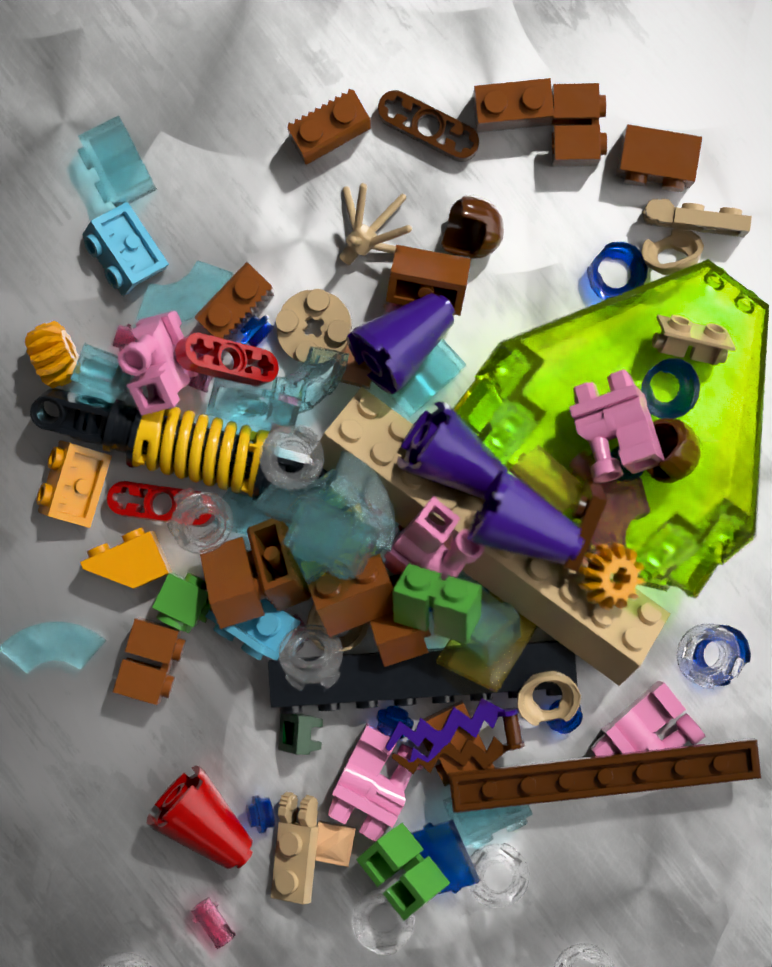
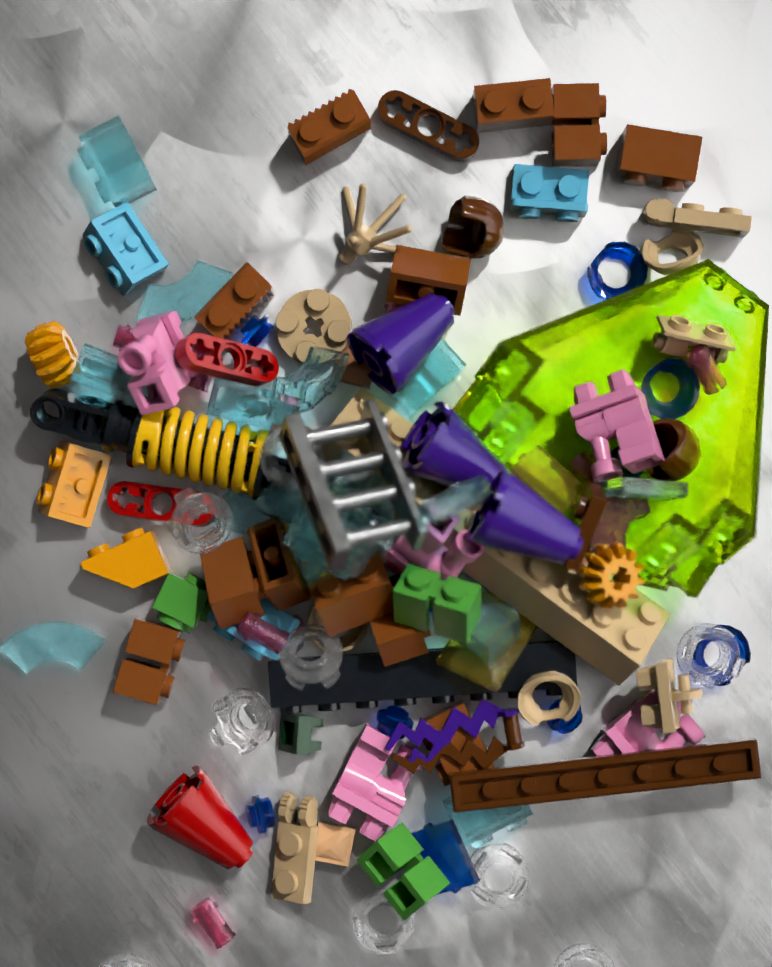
(232, 730): none -> clear piece
(262, 632): none -> clear pink pin
(325, 507): none -> flat silver fence
(457, 498): none -> clear light blue tile
(549, 191): none -> medium azure bracket
(645, 489): none -> clear light blue tile
(665, 713): none -> tan hips
(705, 367): none -> pin

